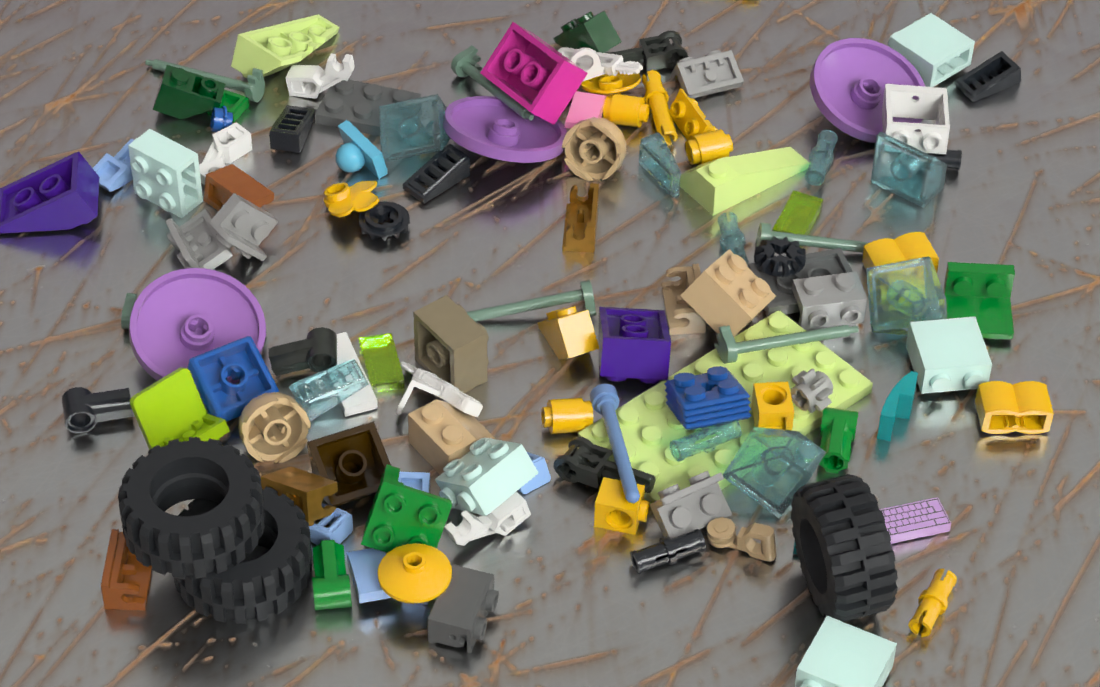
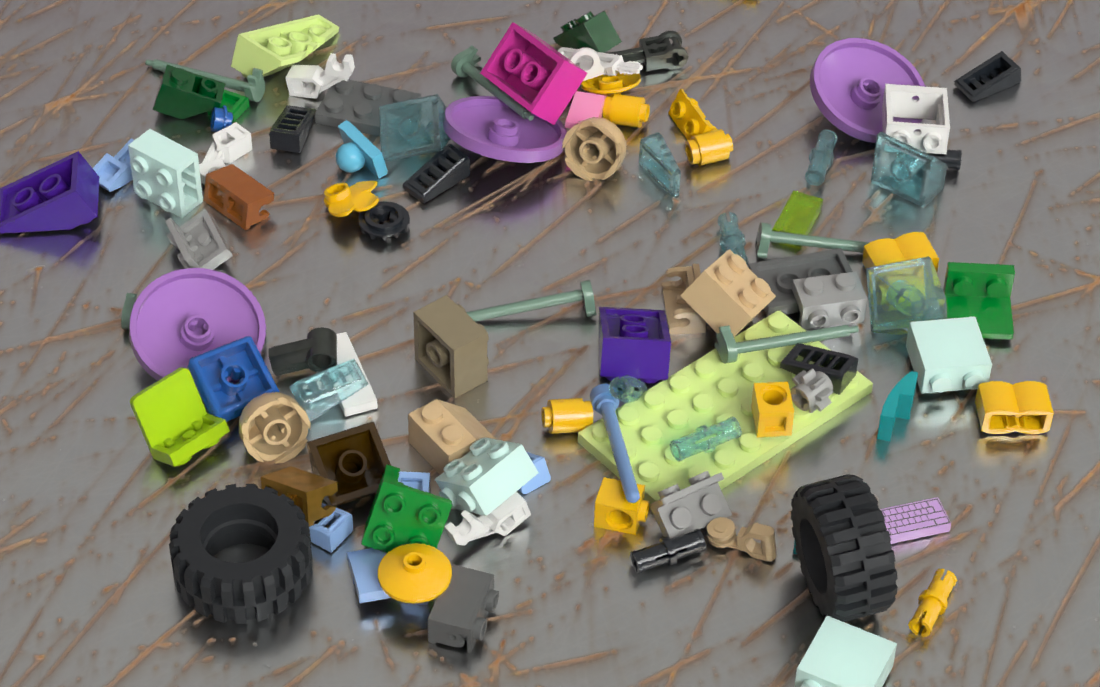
(85, 408): black piece -> none
(124, 578): dark orange hinge -> none
(200, 541): black tyre -> none
(243, 226): light grey bracket -> none
(330, 582): green piece -> none
(381, 362): clear neon green tile -> none
(433, 384): white piece -> none
(569, 332): yellow slope -> none
(581, 220): pearl gold hinge -> none
(592, 464): pearl dark grey connector -> none
(627, 384): none -> clear light blue pin
(658, 100): yellow pin -> none
(707, 398): blue brick -> none
(708, 74): light grey bracket -> none
(736, 178): yellowish green wedge -> none
(773, 466): clear light blue slope -> none
(780, 265): black gear -> none
(837, 366): none -> black slope
(837, 433): green piece -> none
(933, 48): light aqua brick -> none

